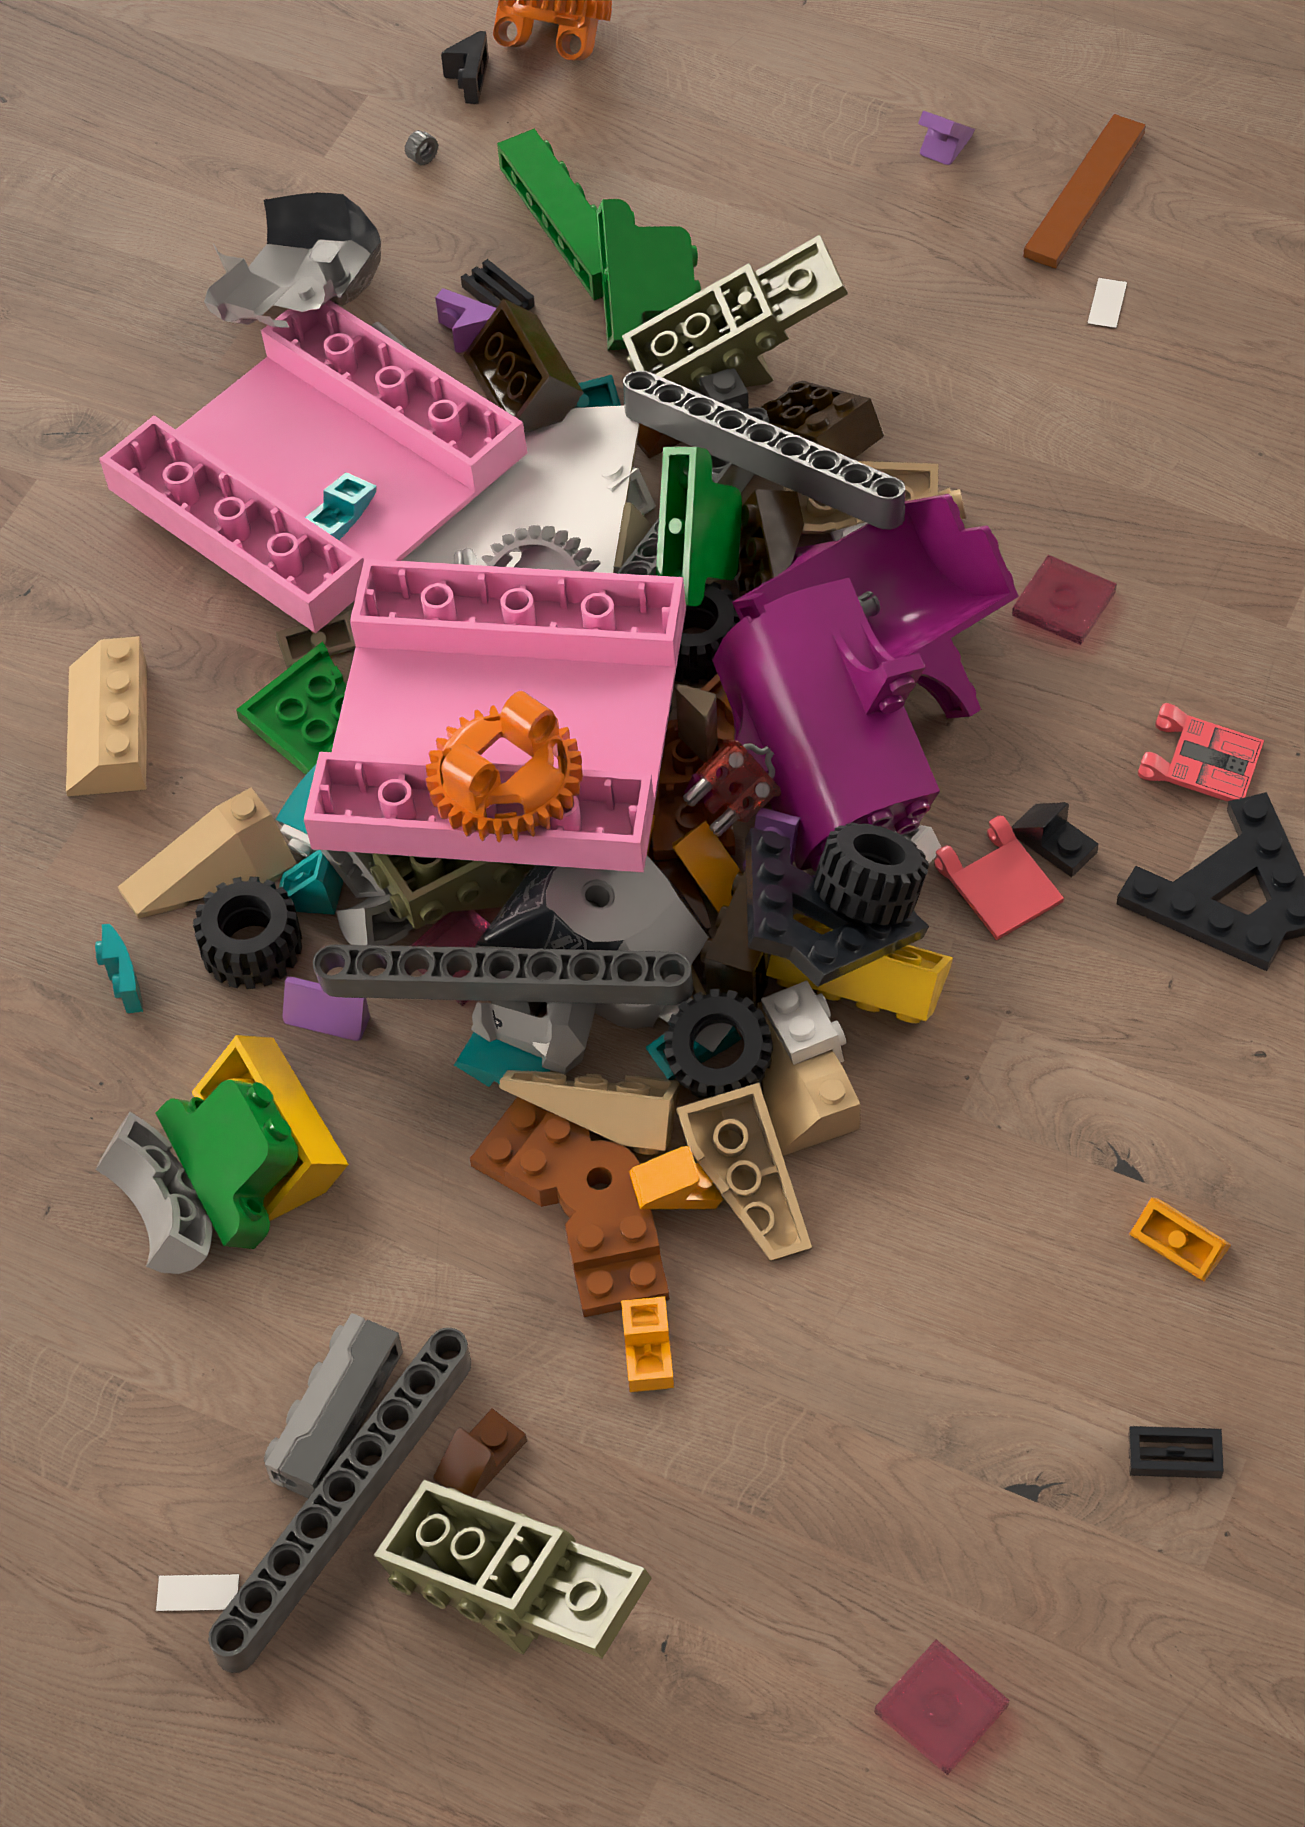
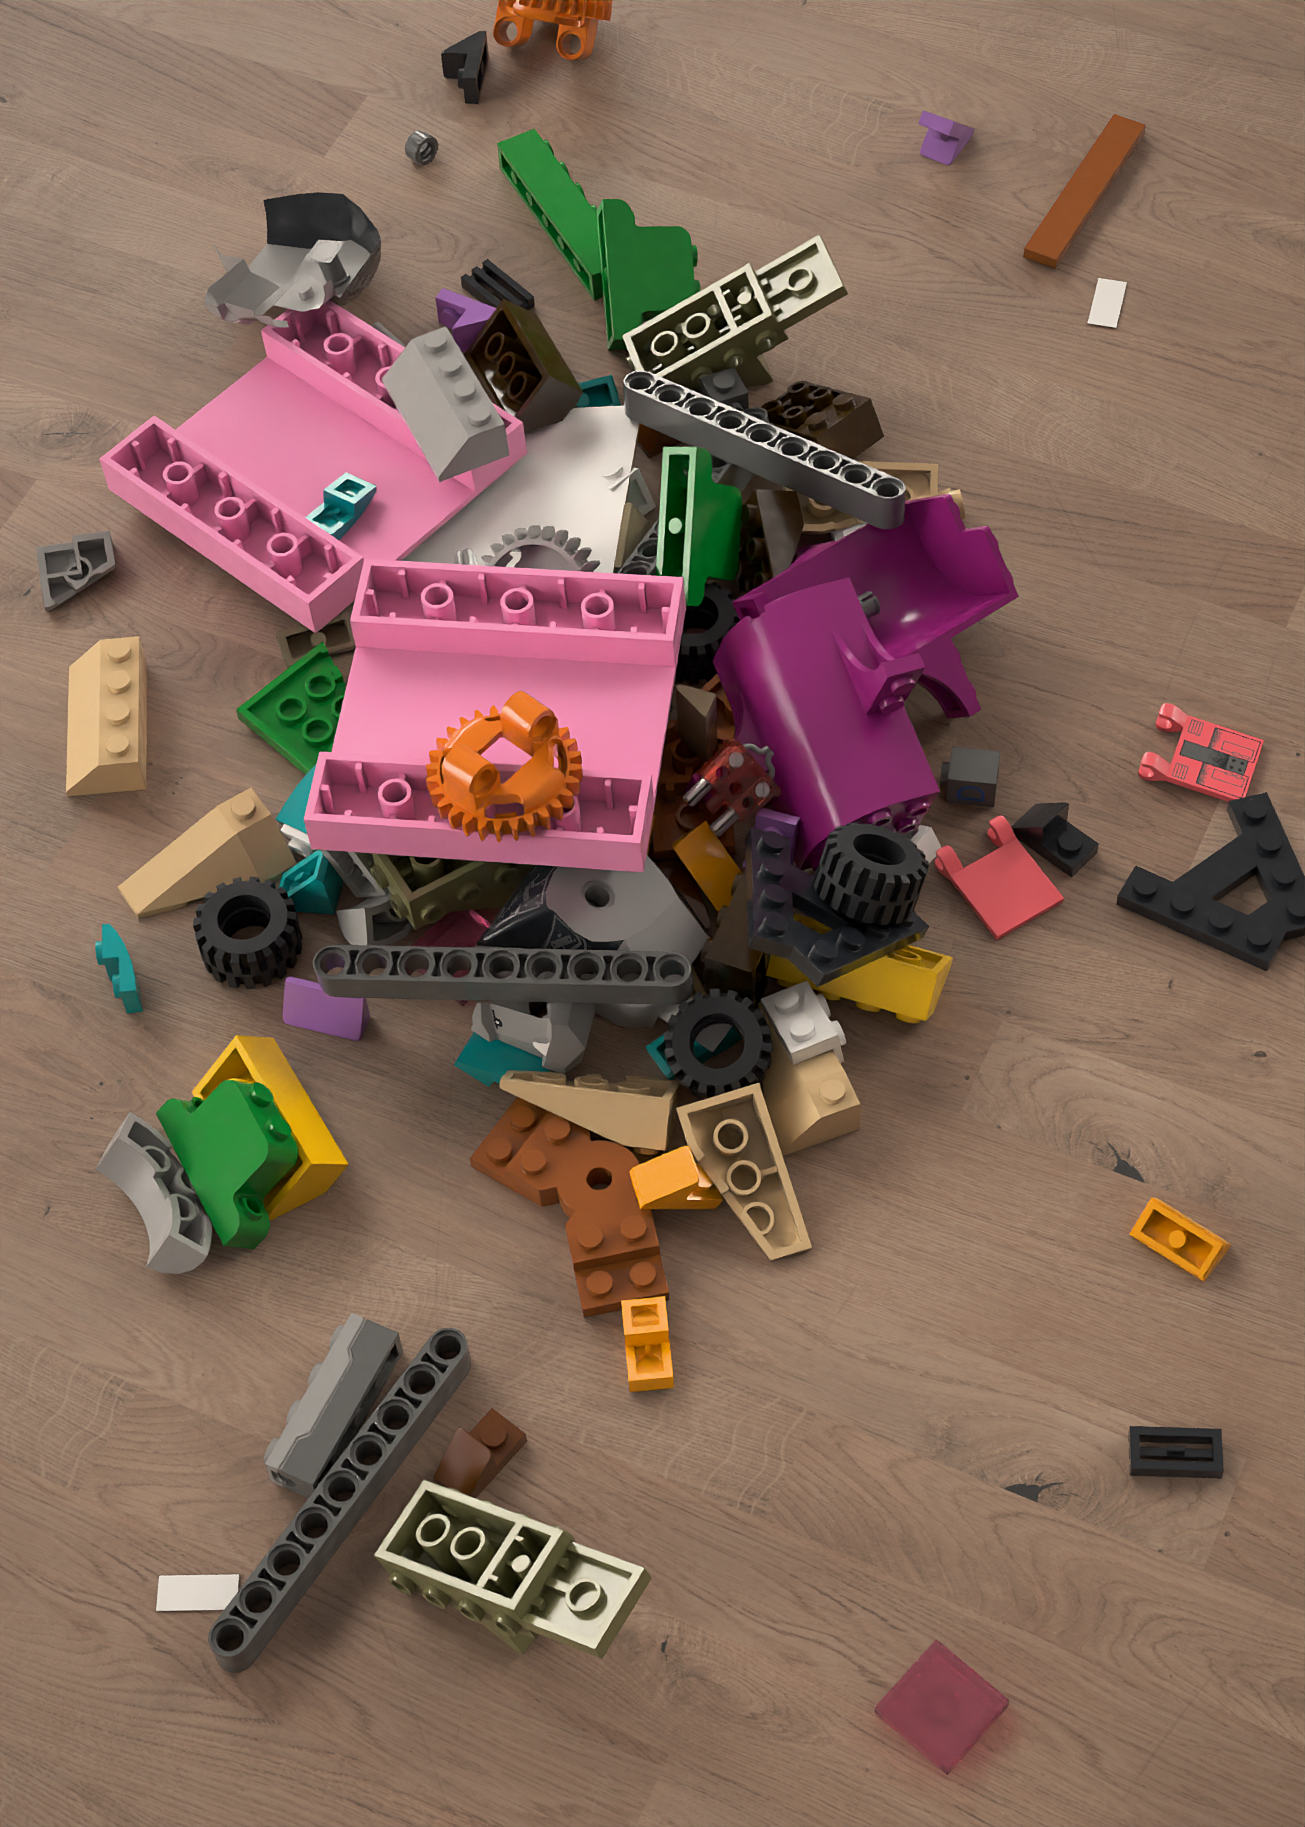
(73, 566): none -> light grey slope
(445, 406): none -> light grey slope
(971, 776): none -> dark grey brick
(1064, 599): clear pink tile -> none

